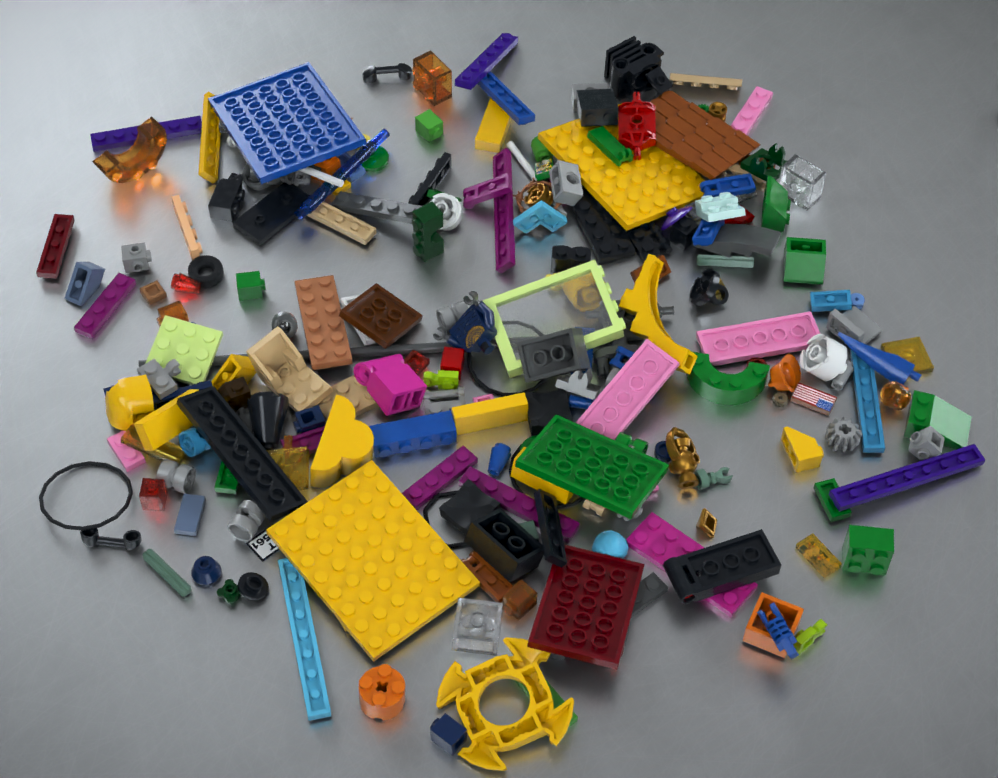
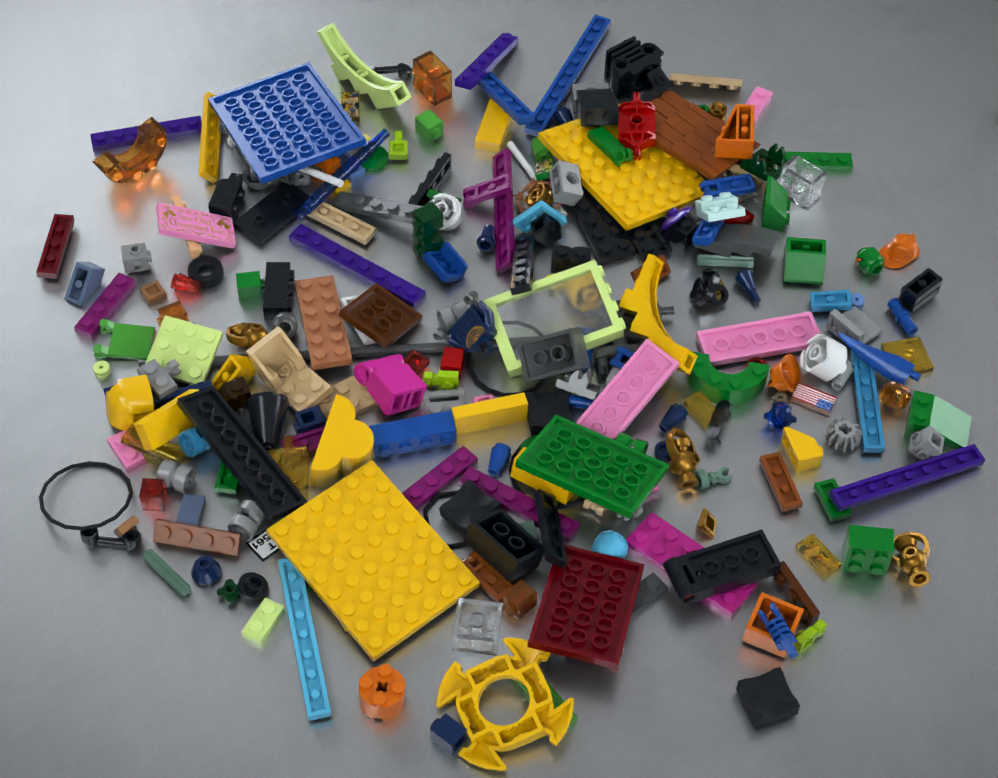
(101, 369): none -> yellowish green piece
(124, 527): none -> medium nougat tile
(126, 341): none -> bright green flag
(195, 225): none -> bright pink tile
(197, 537): none -> dark orange plate
(245, 334): none -> pearl gold piece
(263, 621): none -> yellowish green plate
(278, 289): none -> black brick
(347, 65): none -> yellowish green arch
(351, 104): none -> tile
(356, 265): none -> dark purple plate
(398, 149): none -> lime plate
(446, 263): none -> blue bracket
(486, 238): none -> dark blue cone
(523, 265): none -> black plate
(546, 230): none -> black brick
(563, 115): none -> dark blue cone
(568, 75): none -> blue plate
(674, 416): none -> dark blue cone
(700, 407): none -> clear yellow tile
(716, 423): none -> black piece
(738, 134): none -> orange wedge
(746, 281): none -> dark blue cone
(767, 698): none -> black brick
(780, 416): none -> clear blue rock
(780, 481): none -> dark orange plate
(796, 594): none -> reddish brown plate
(825, 161): none -> green plate
(869, 261): none -> green head
(900, 251): none -> orange piece
(902, 316): none -> blue pin
(912, 559): none -> pearl gold piece
(920, 290): none -> black brick

